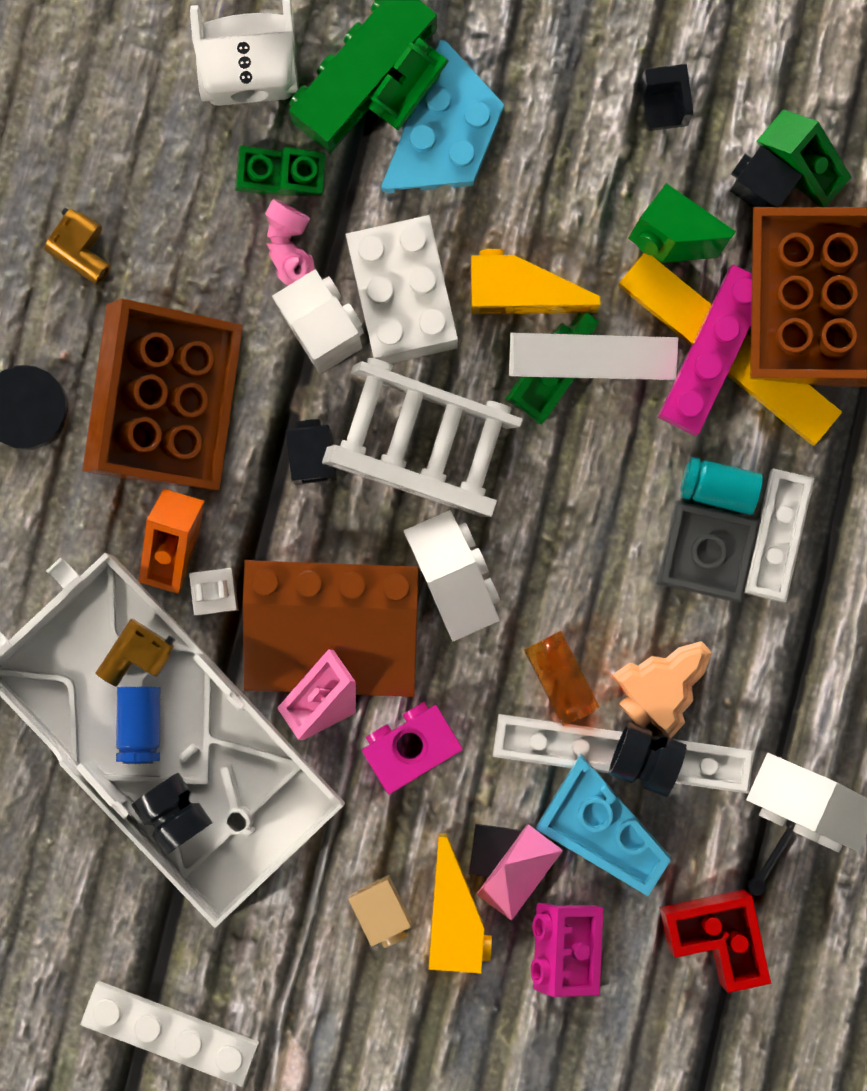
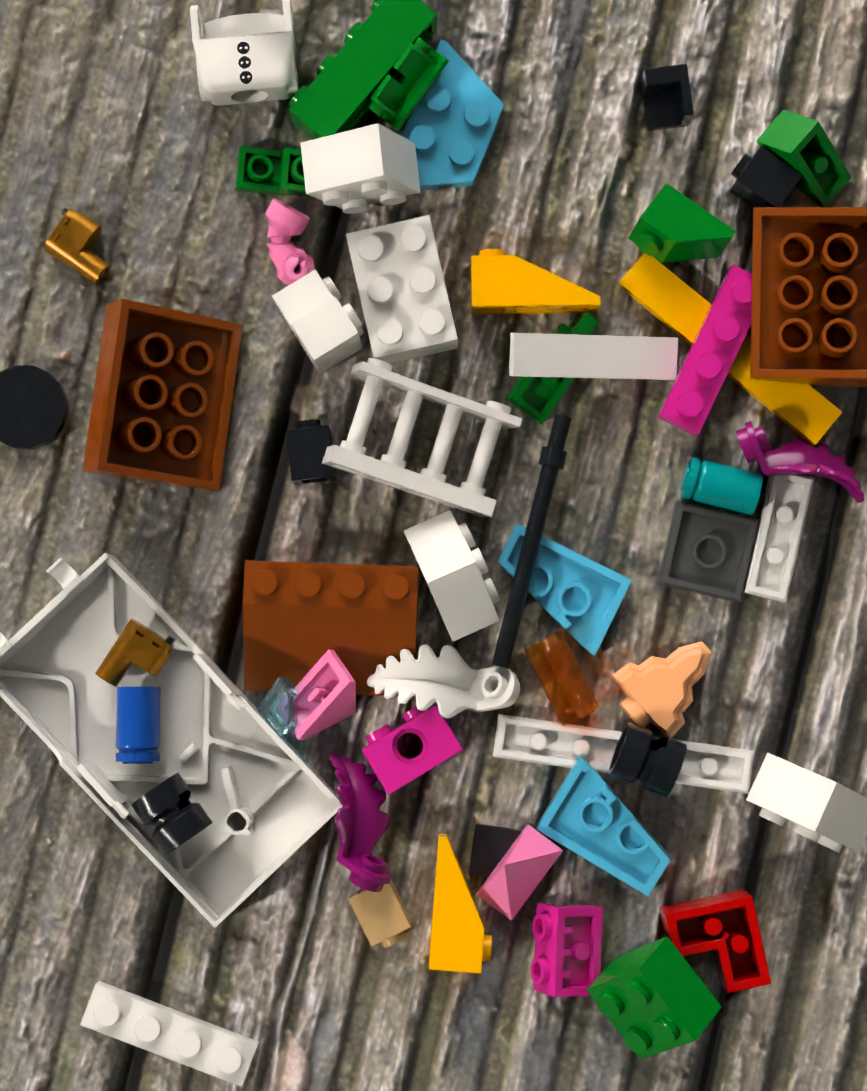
(170, 540): orange slope -> none
(213, 591): white tile -> none
(279, 707): none -> clear light blue tile
(360, 168): none -> white brick
(360, 824): none -> magenta plant
(445, 682): none -> white plant
(552, 460): none -> black bar
(570, 588): none -> medium azure wing
(654, 998): none -> green brick
(756, 885): black hinge -> none
(797, 458): none -> magenta plant

